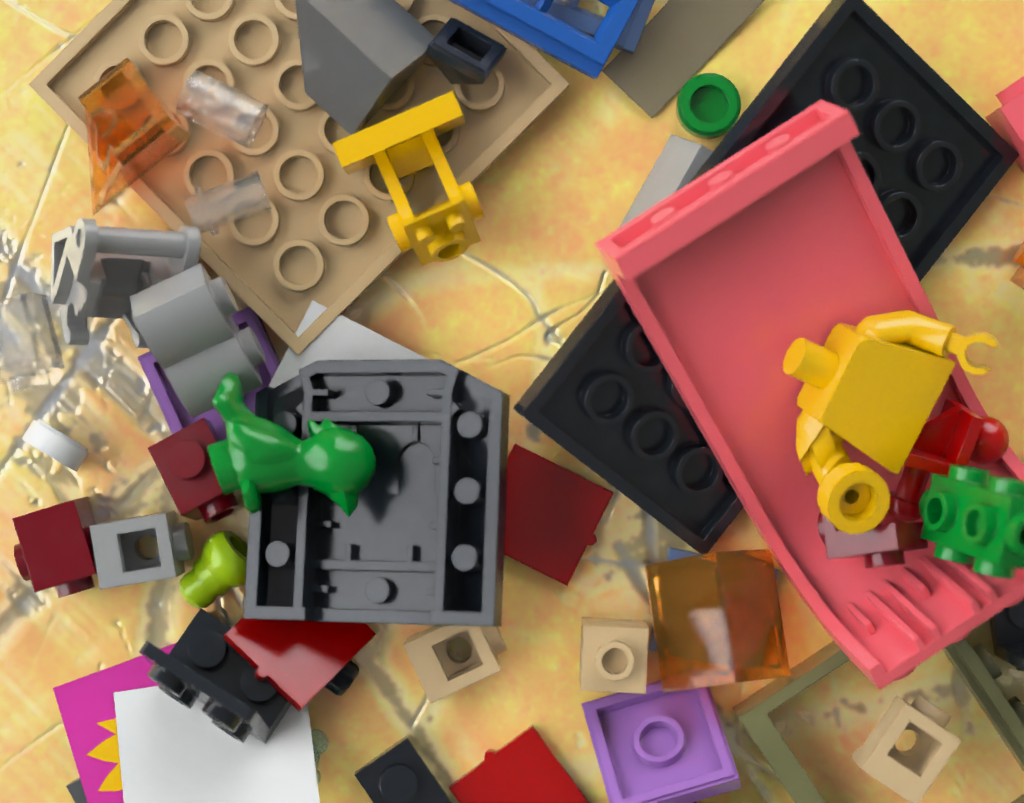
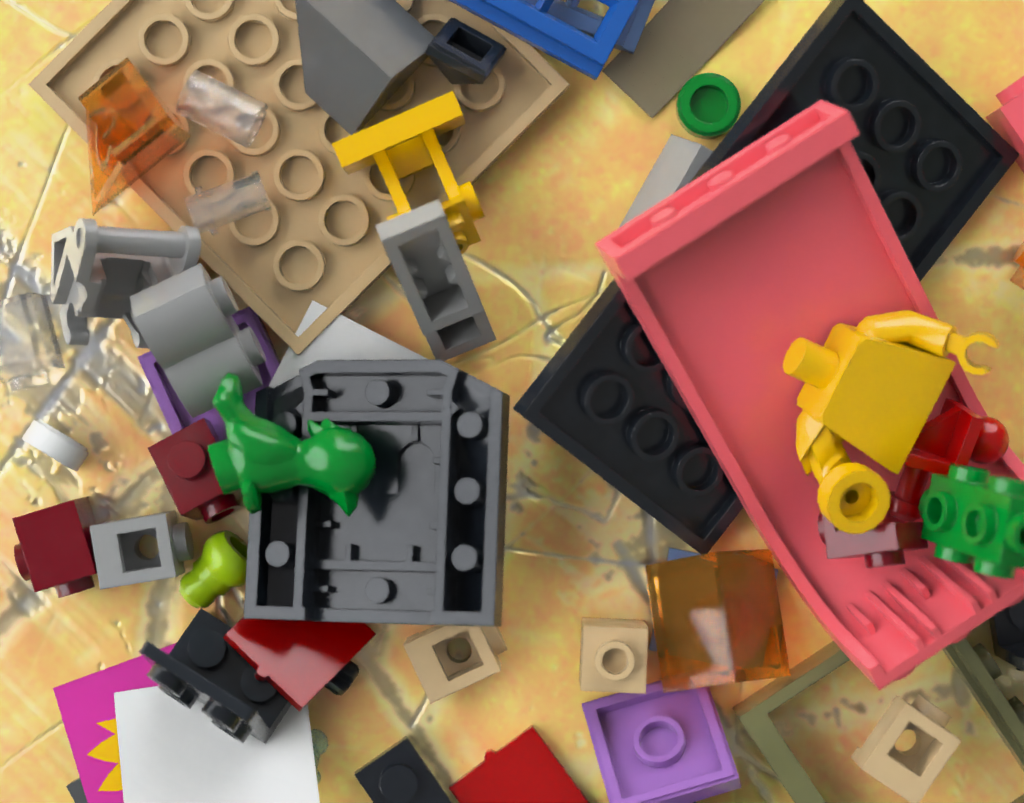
(436, 280): none -> light grey slope
(549, 514): red piece -> none

